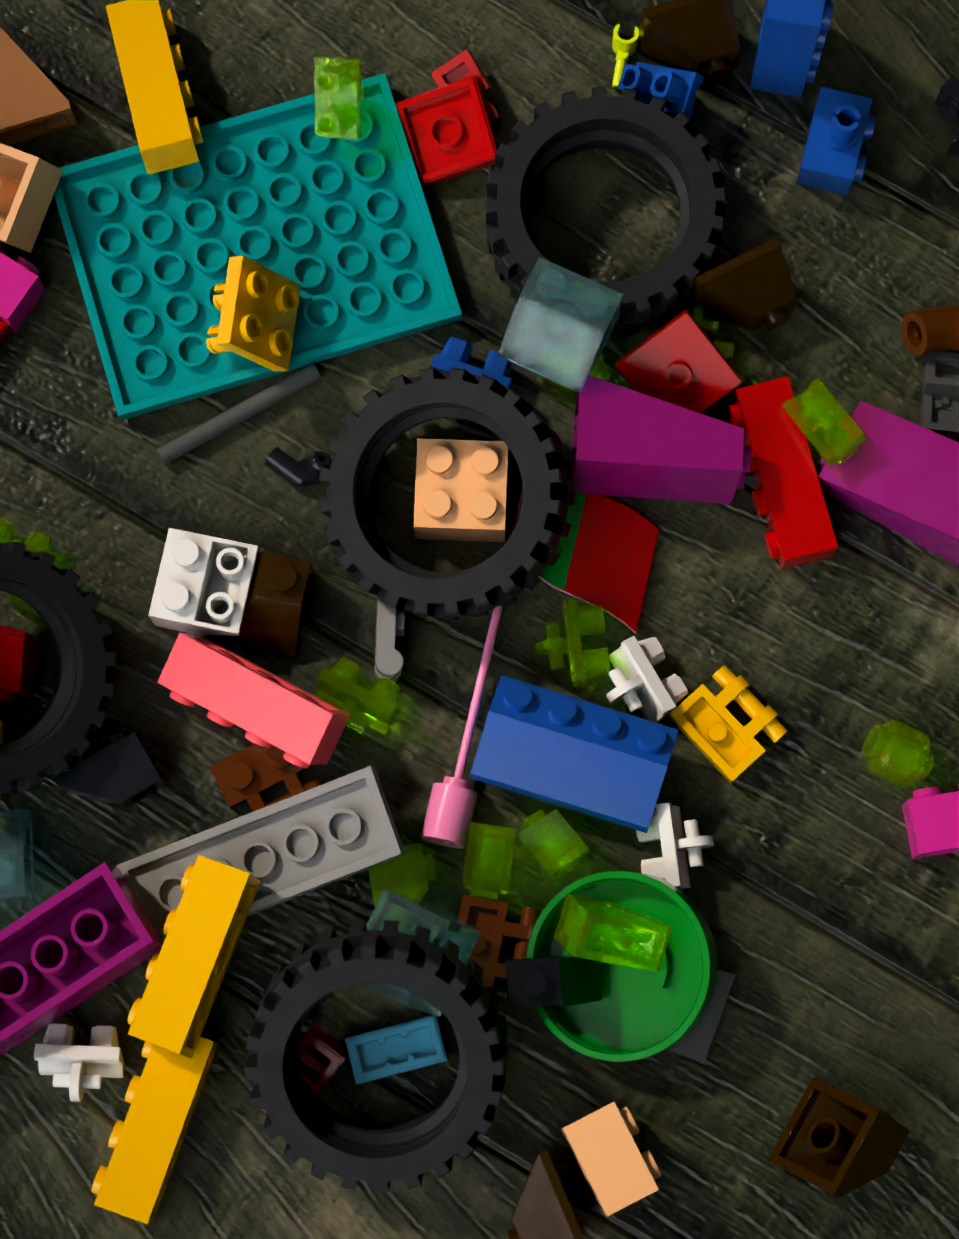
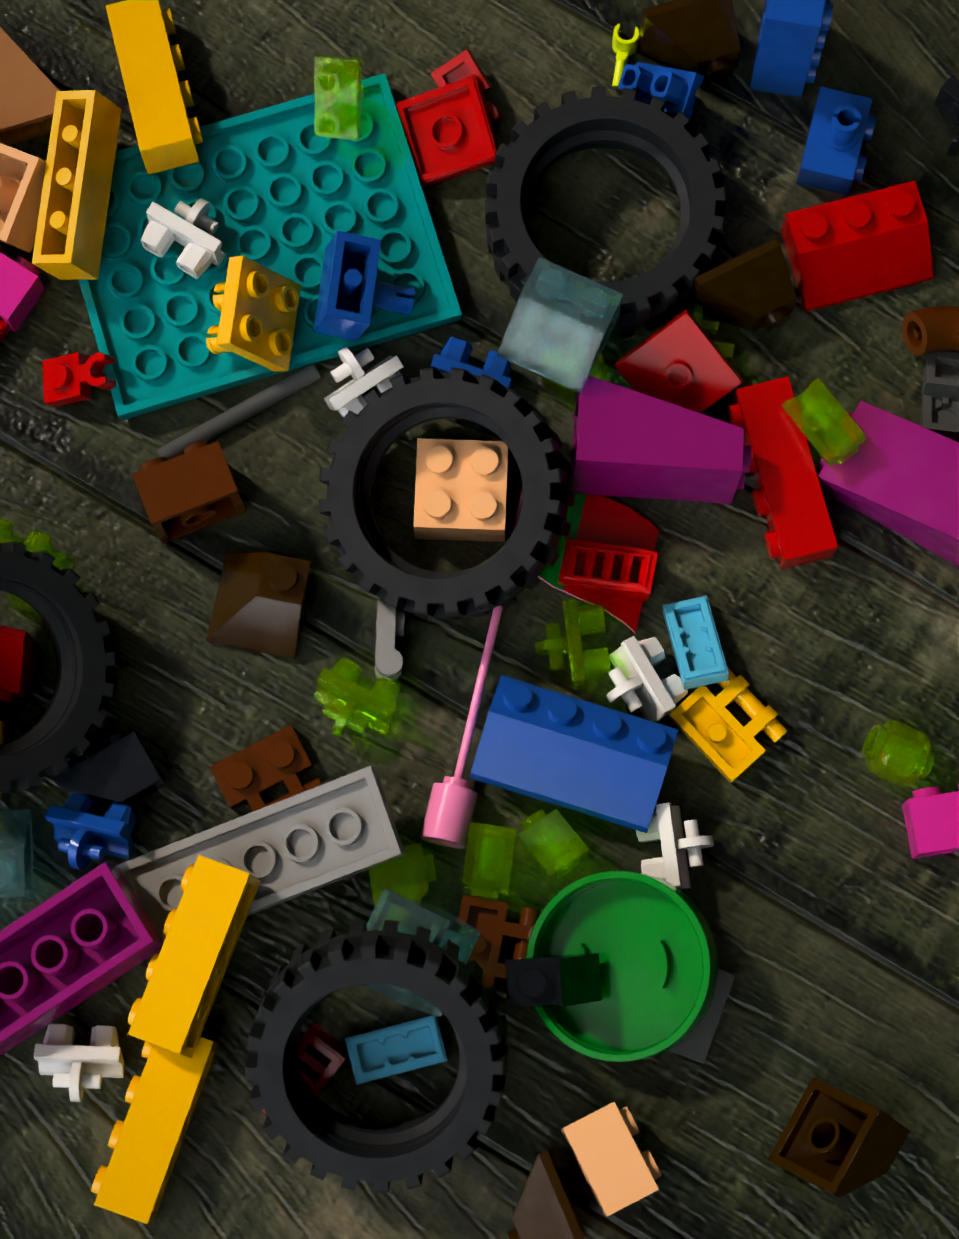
(70, 376): none -> red plate
(77, 185): none -> yellow brick
(89, 835): none -> blue hips
(188, 491): none -> reddish brown brick
(200, 247): none -> white hips
(202, 584): white slope -> none
(253, 699): coral brick -> none
(301, 472): black arm -> none
(349, 395): none -> white hips
(352, 289): none -> blue brick
(611, 933): clear neon green slope -> none
(627, 555): none -> red slope
(695, 642): none -> medium azure plate
(858, 246): none -> red slope

